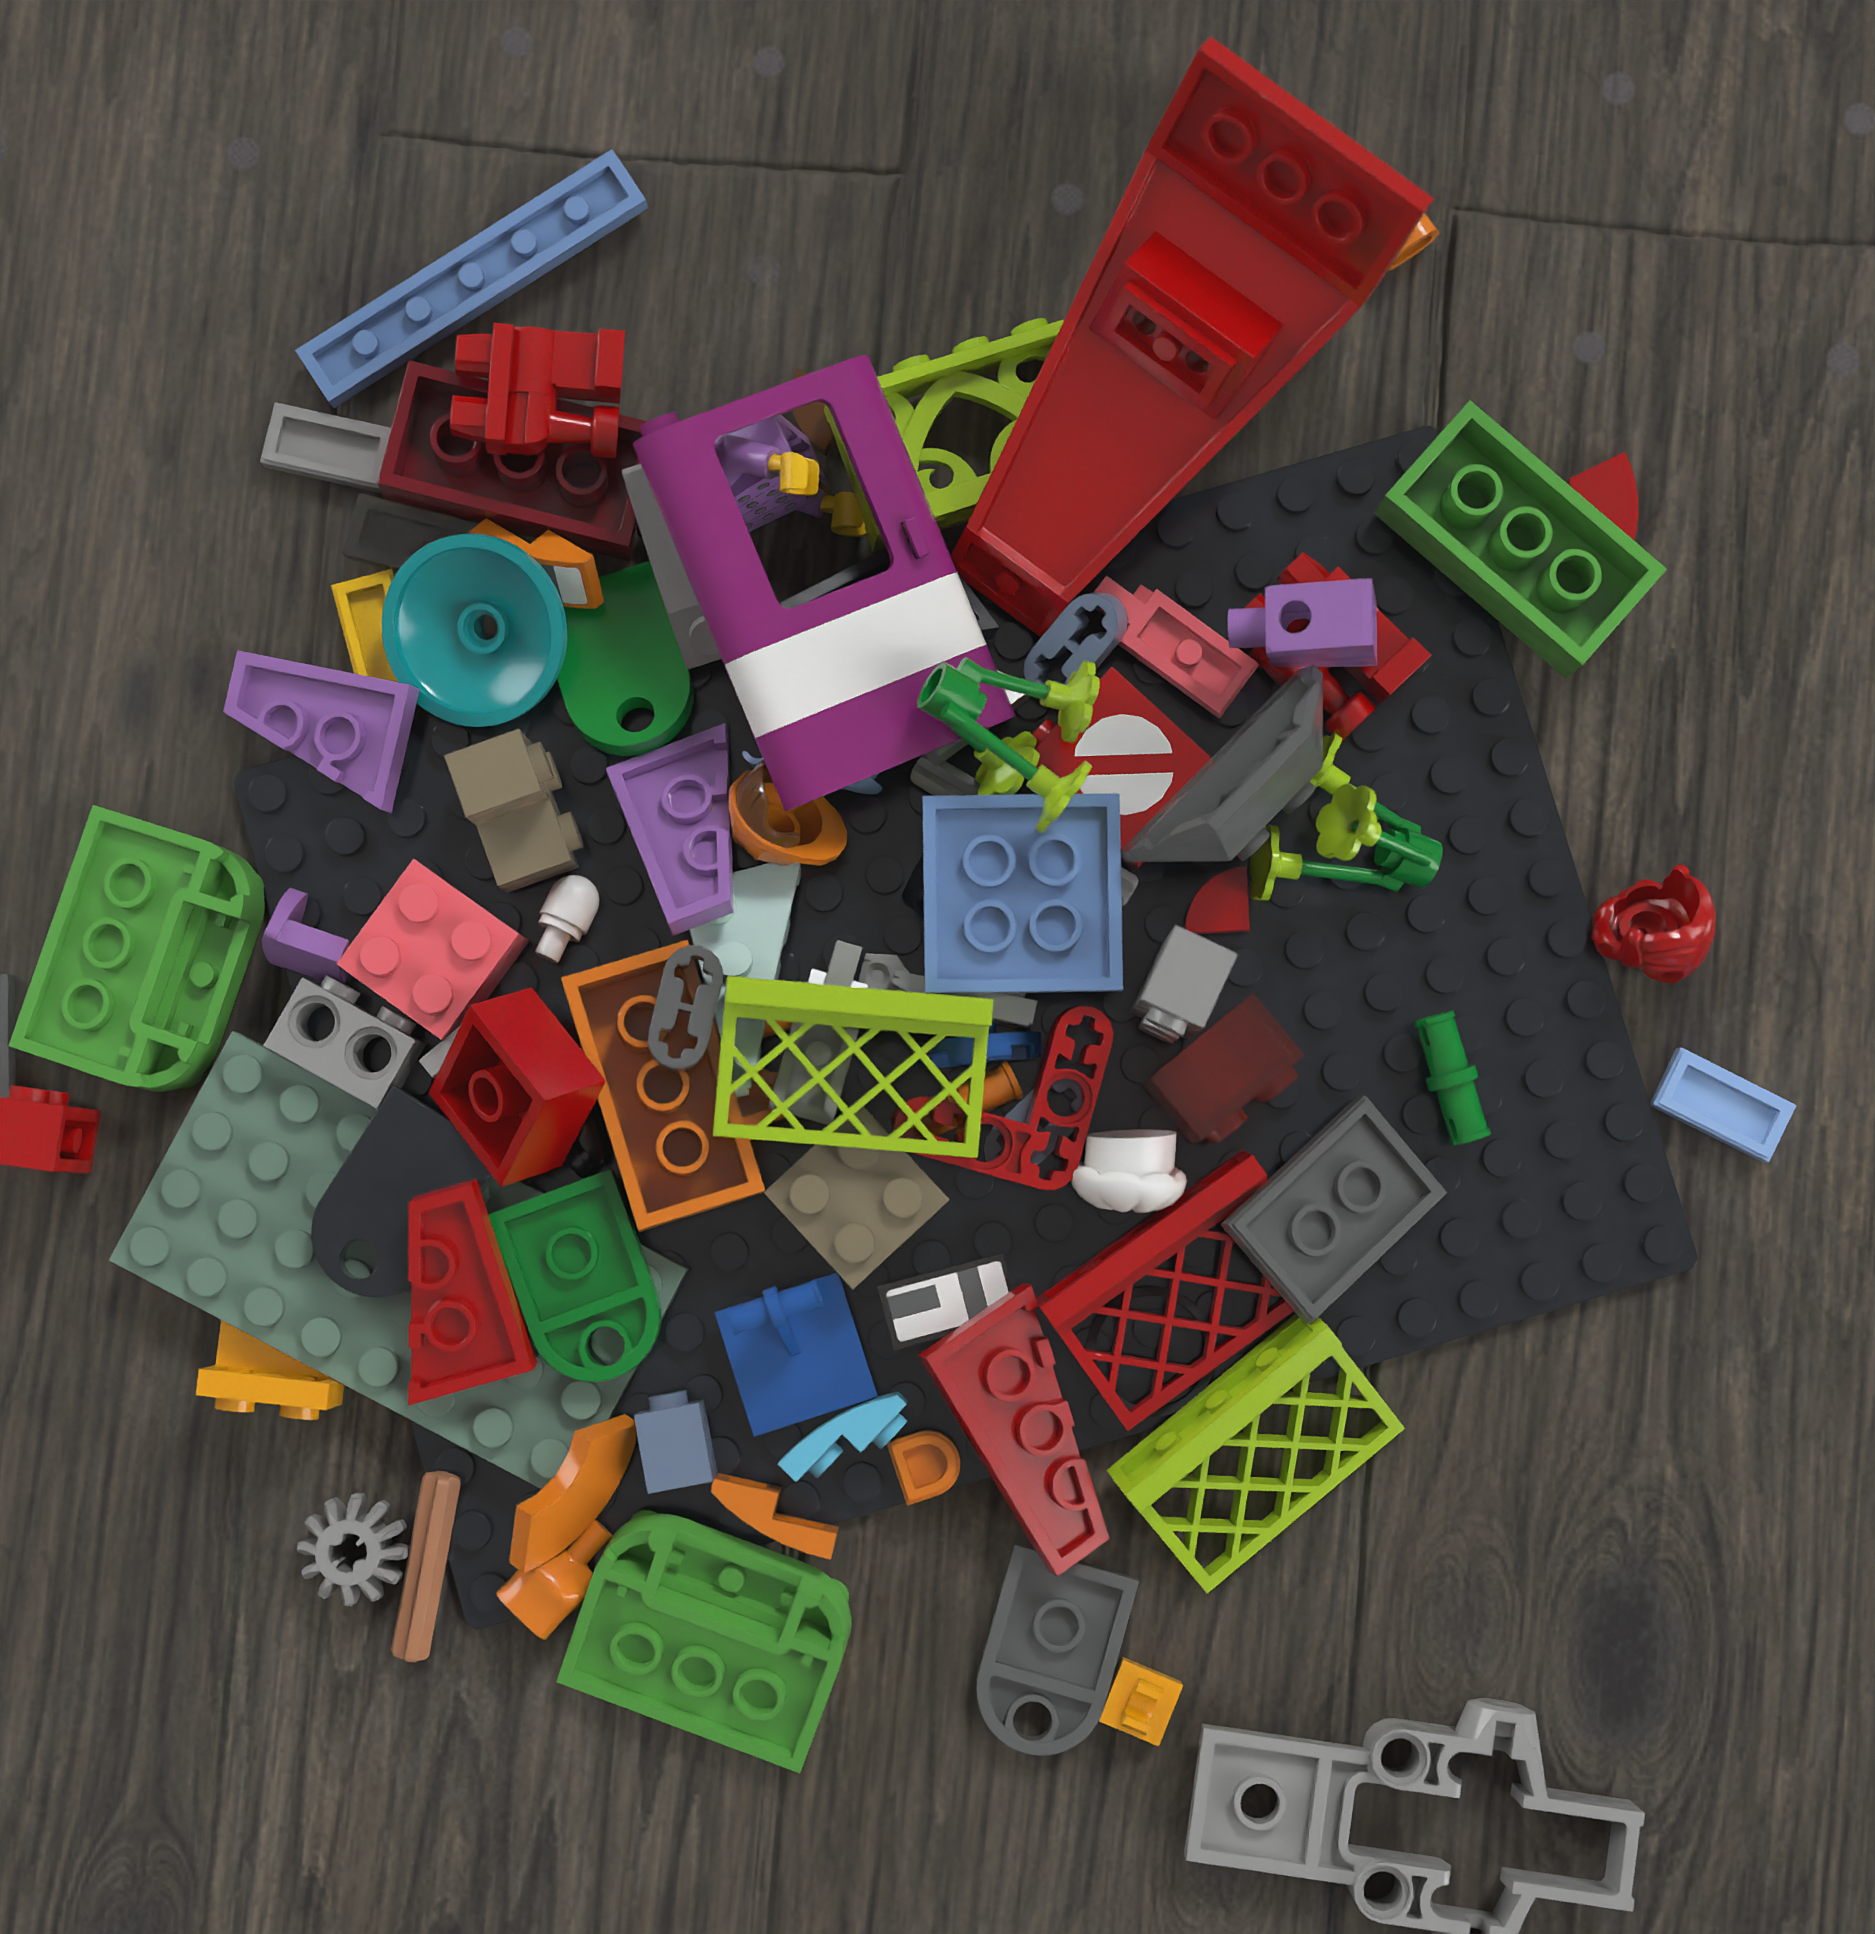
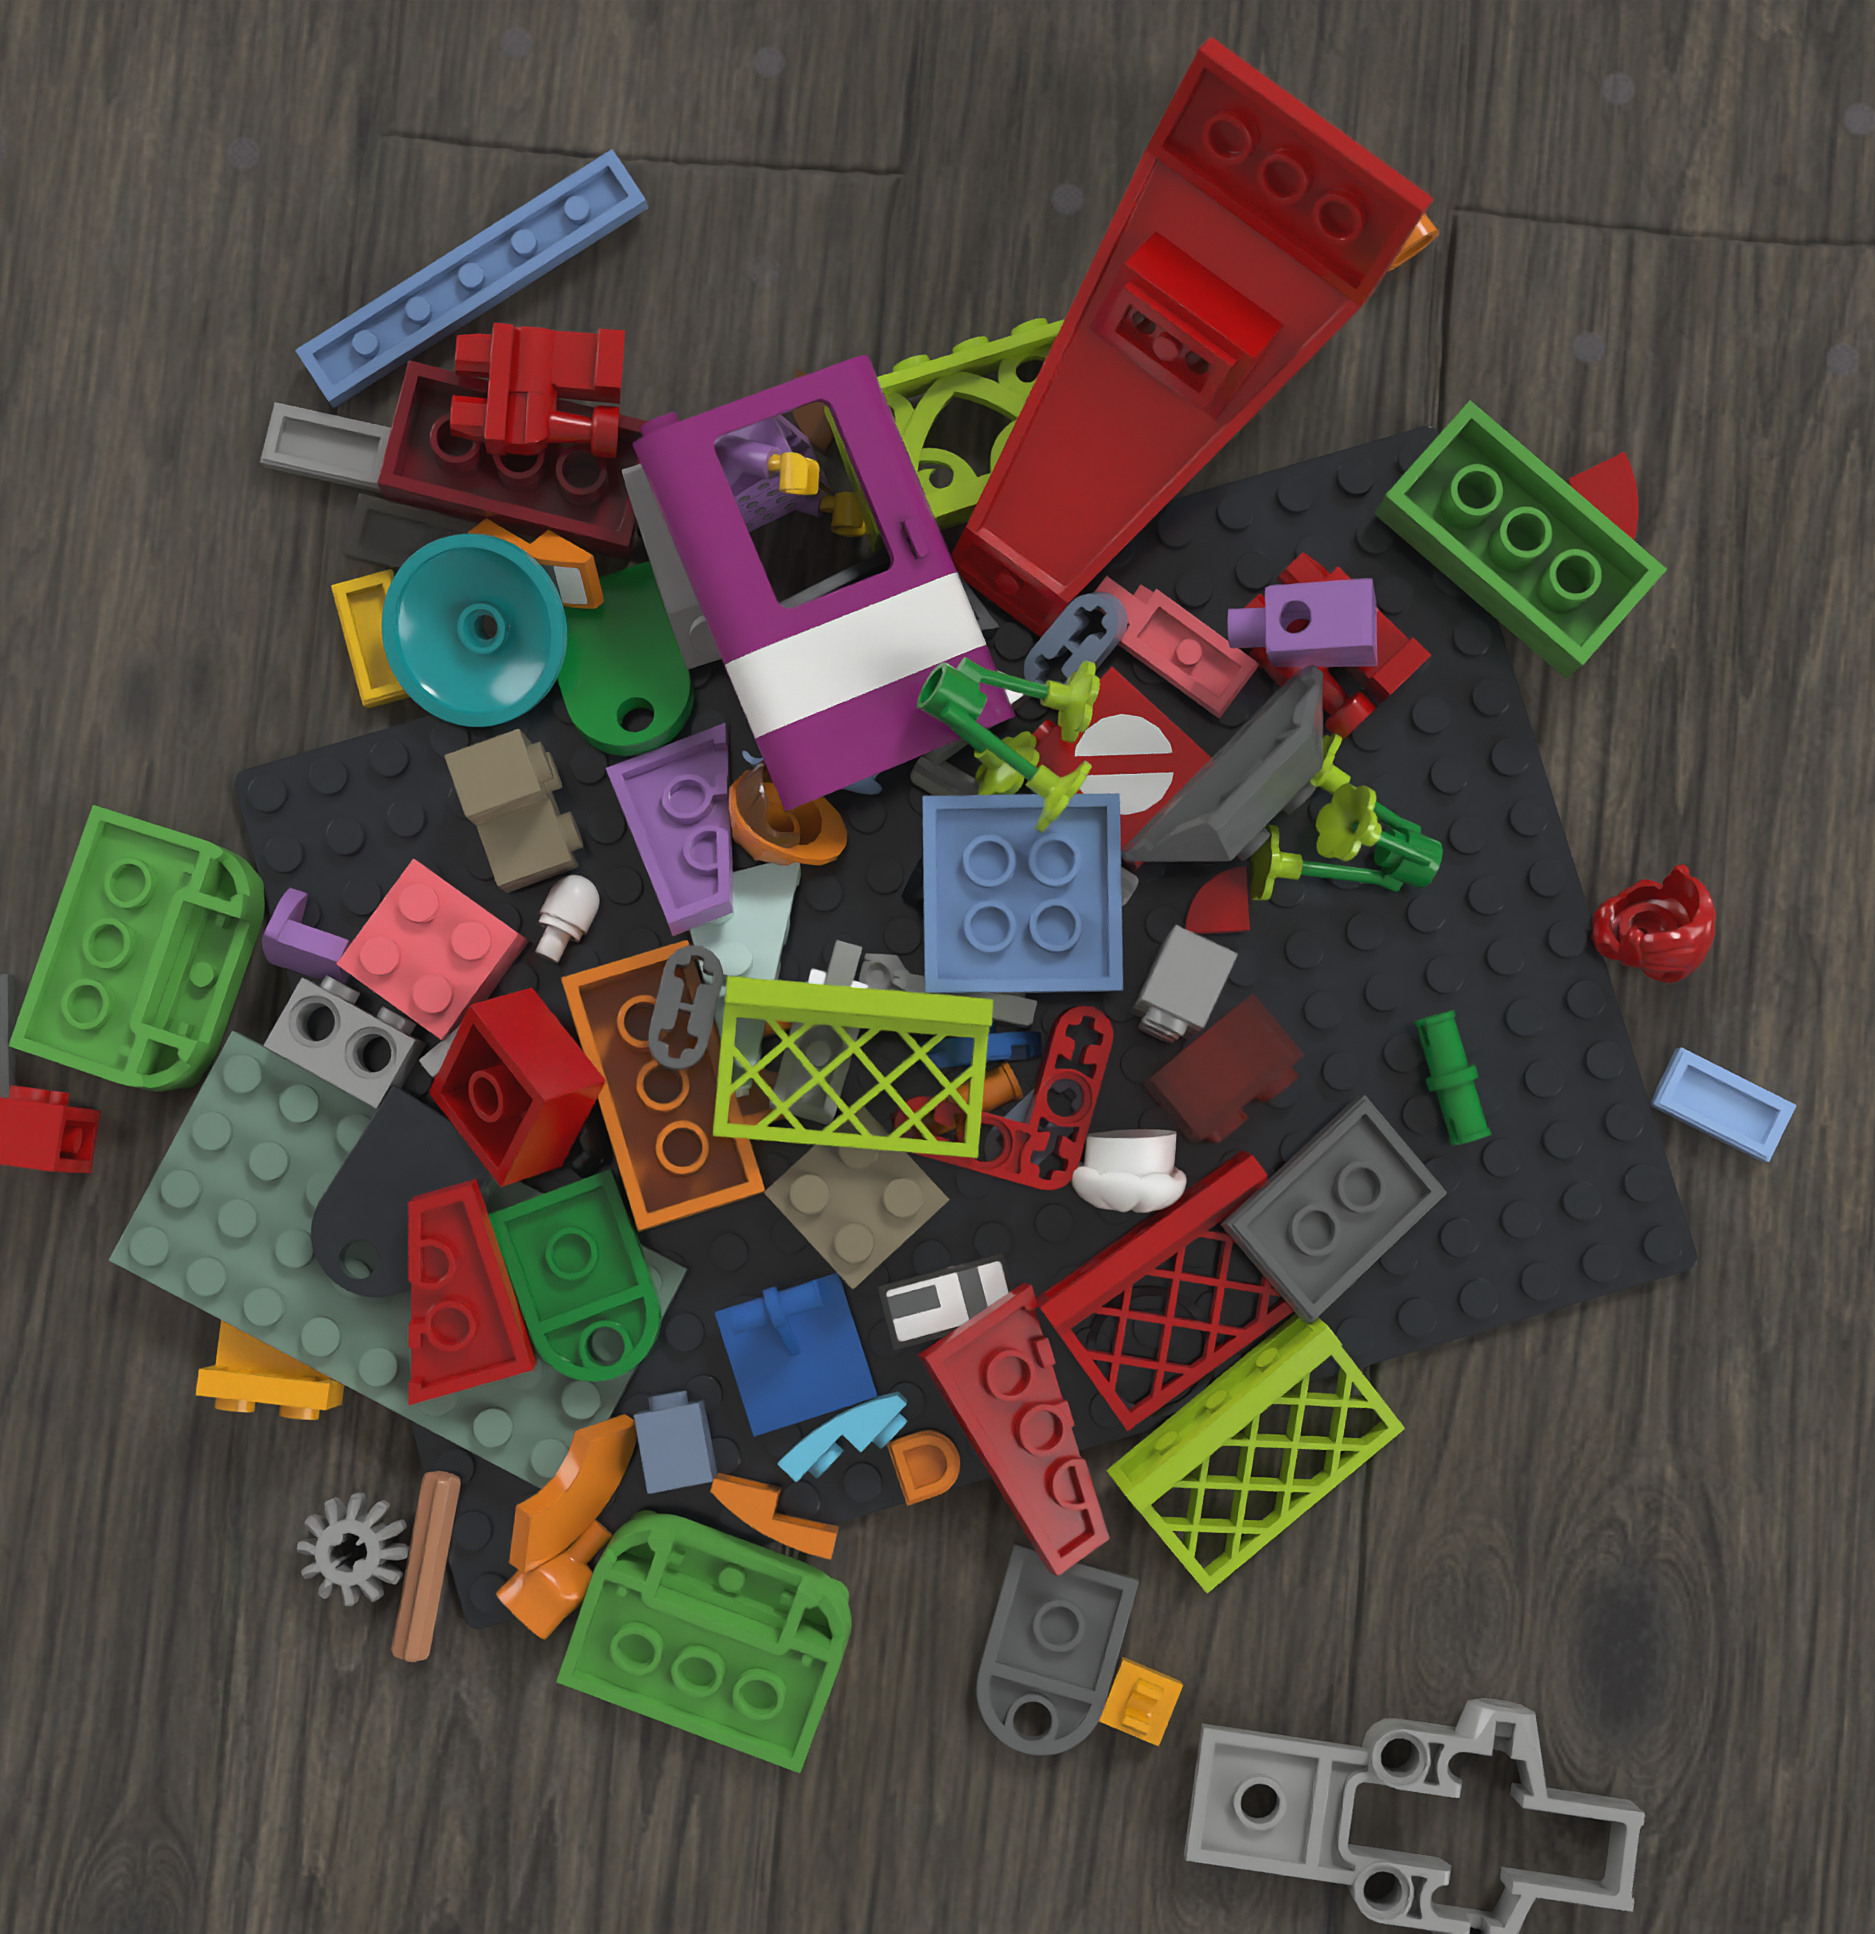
(330, 718): medium lavender wing -> none

